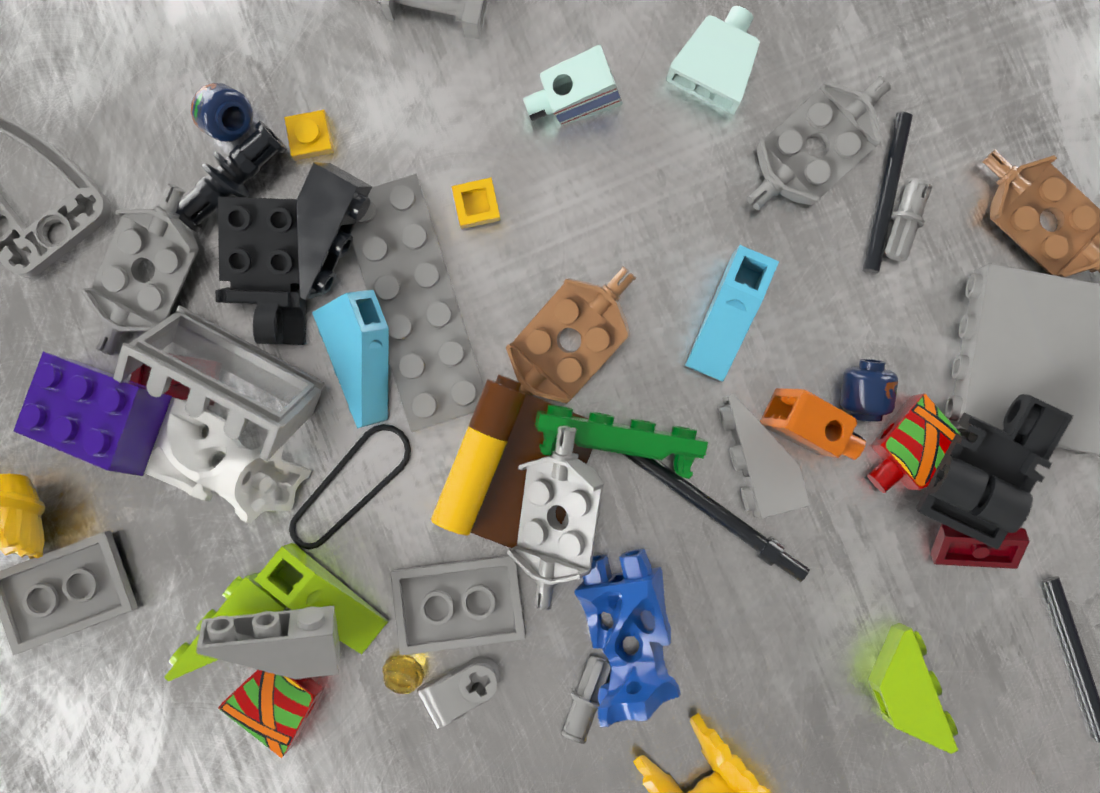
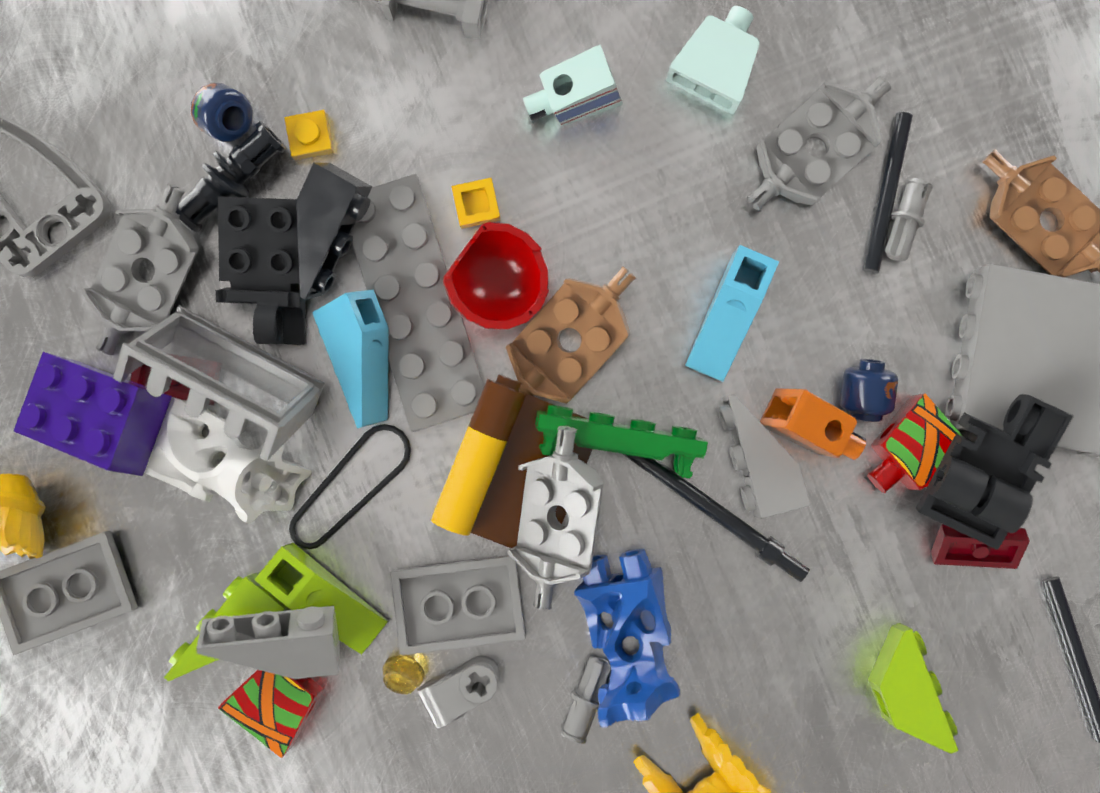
(498, 278): none -> red cylinder

